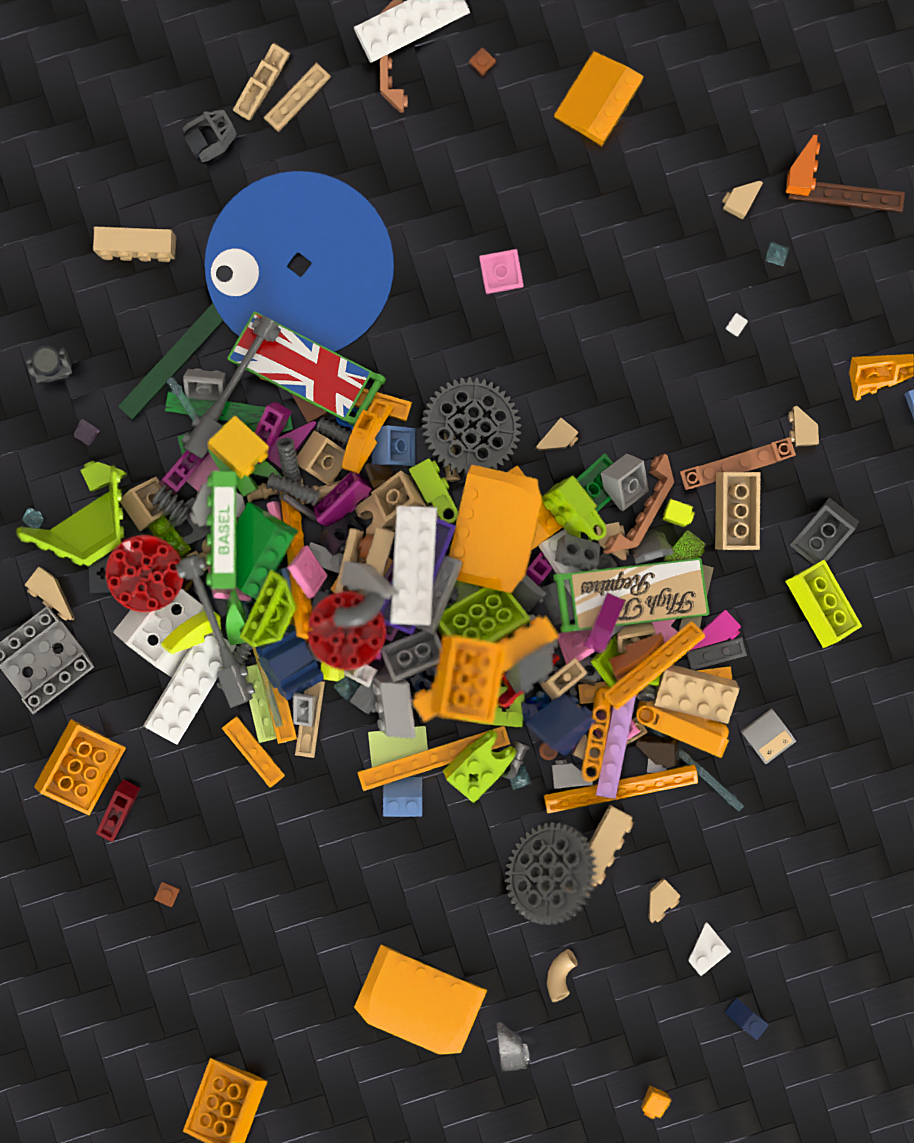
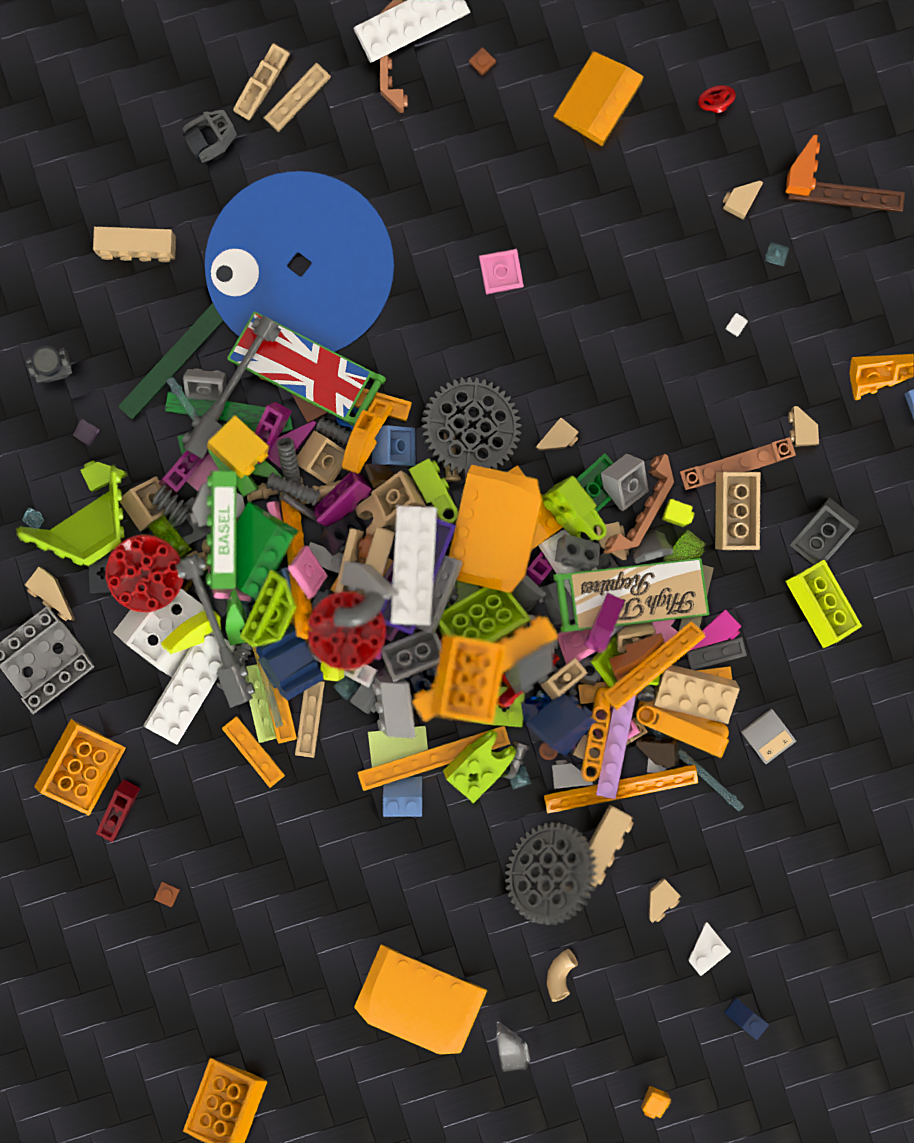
(304, 709): light grey slope -> none
(717, 101): none -> red piece

